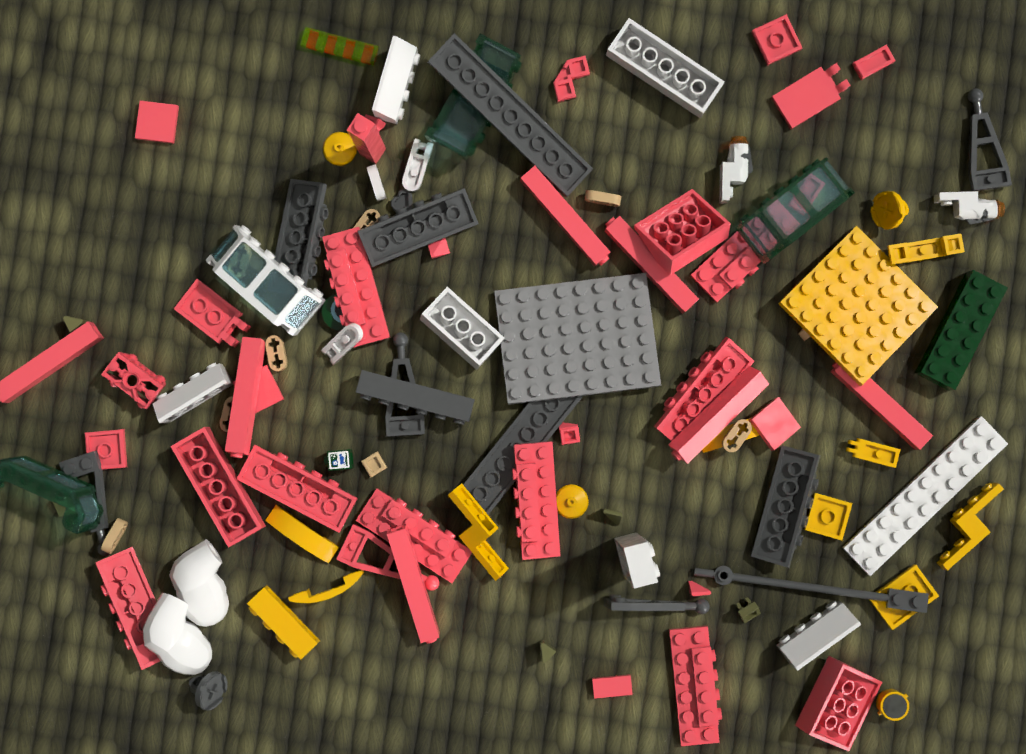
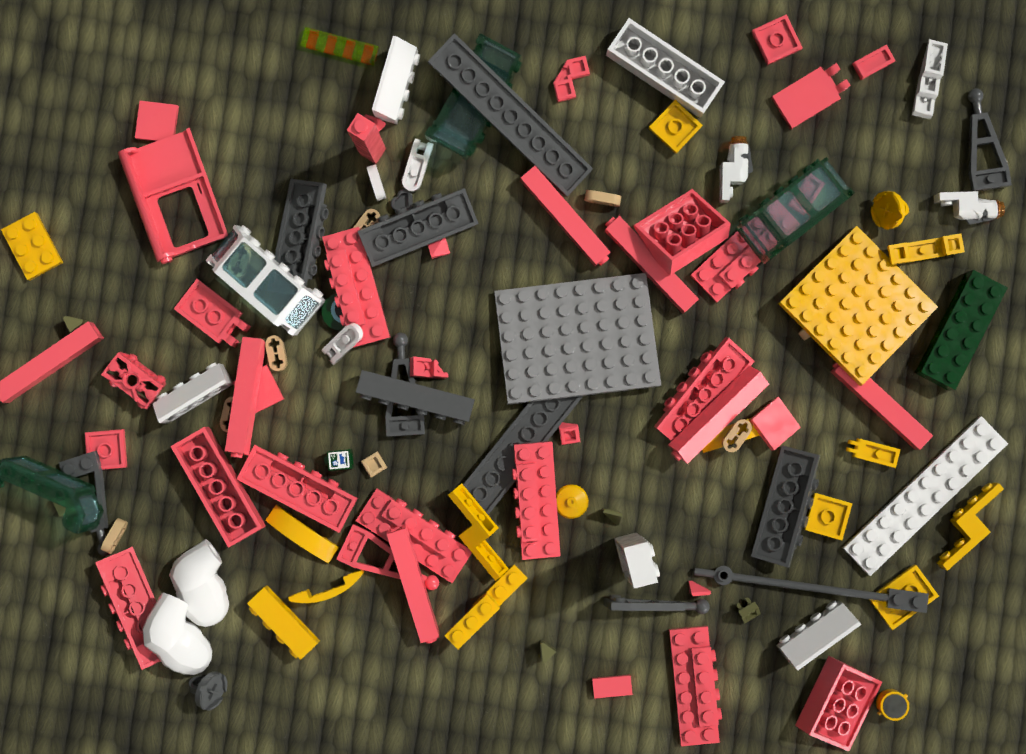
(32, 246): none -> yellow plate
(160, 171): none -> coral piece
(339, 148): yellow piece -> none
(426, 368): none -> coral slope
(461, 328): white slope -> none
(486, 606): none -> yellow bracket
(675, 126): none -> yellow plate
(929, 79): none -> white slope

